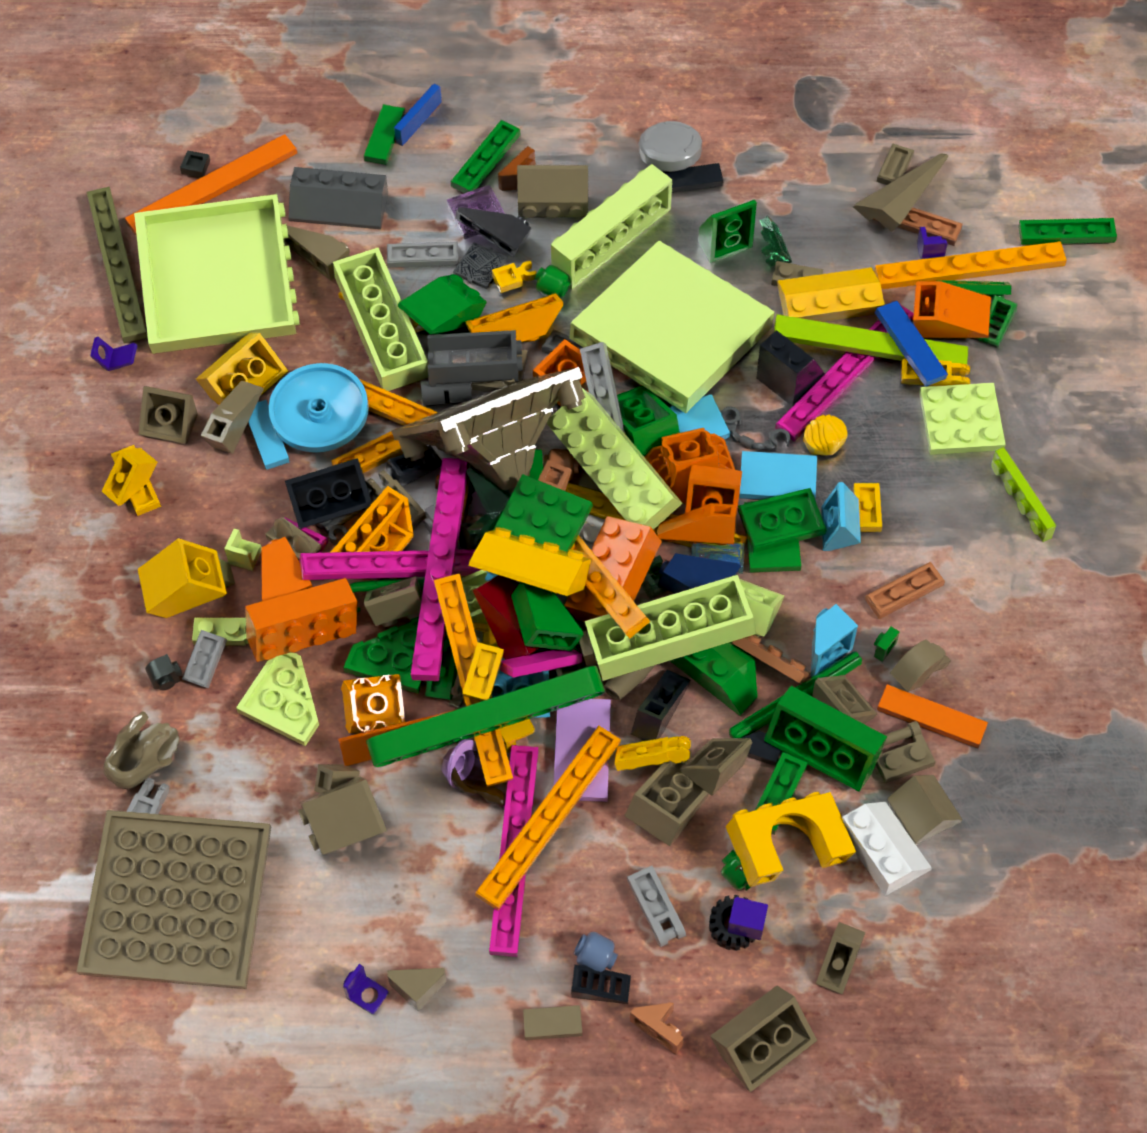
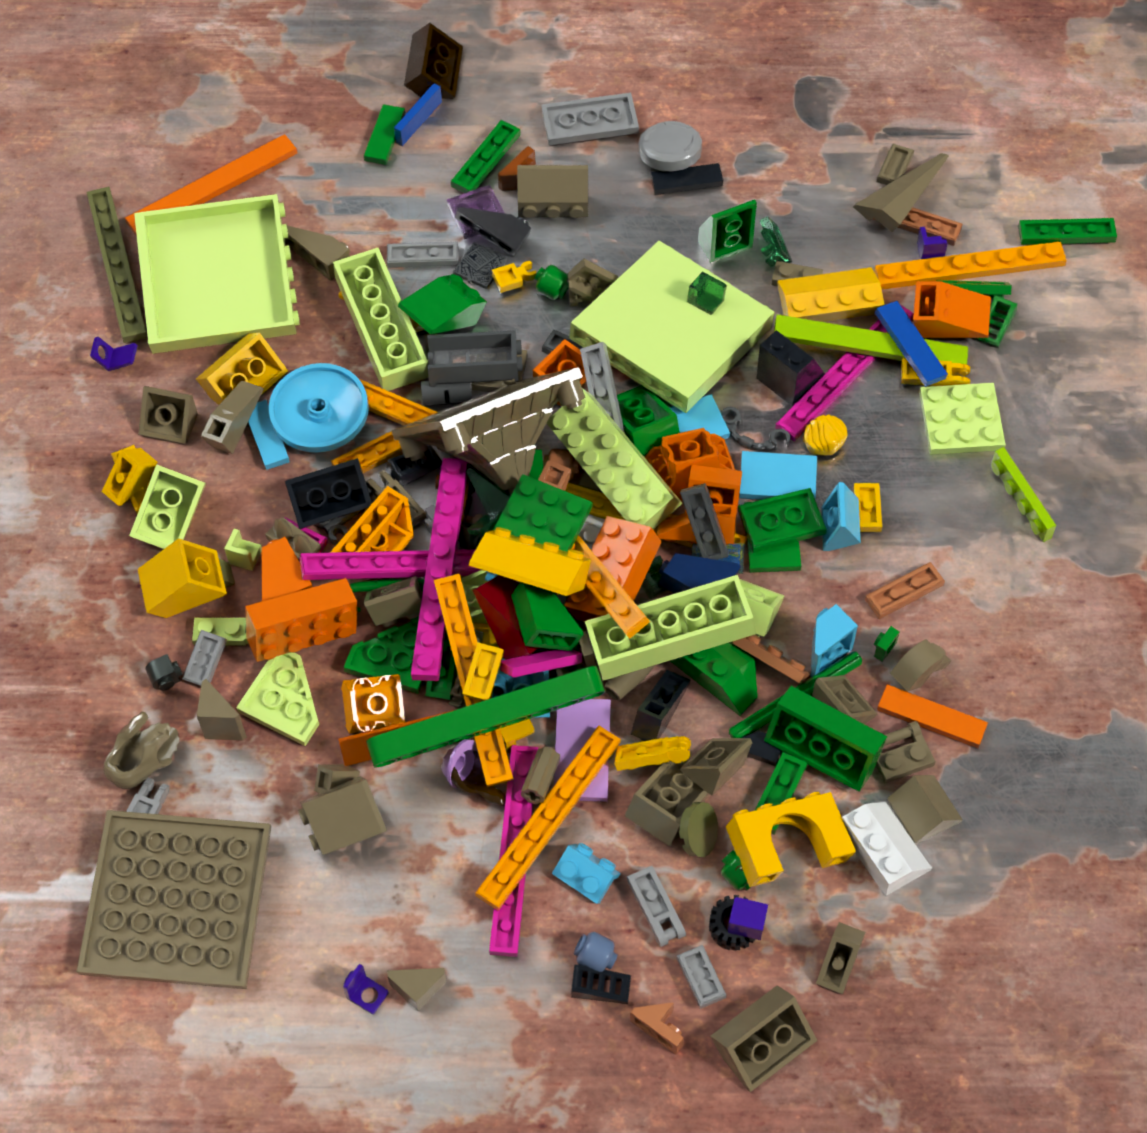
(167, 507): none -> yellowish green slope
(195, 164): pearl dark grey plate -> none
(217, 716): none -> dark tan slope
(337, 198): dark grey slope -> none
(433, 60): none -> dark brown slope
(528, 319): light orange wedge -> none
(540, 775): none -> dark tan axle
(552, 1022): dark tan tile -> none
(586, 871): none -> medium azure bracket
(588, 282): none -> dark tan slope
(590, 118): none -> light grey plate
(612, 225): yellowish green brick -> none
(699, 829): none -> olive tile
(701, 976): none -> light grey plate
(704, 522): none -> dark grey tile
(706, 293): none -> clear green panel

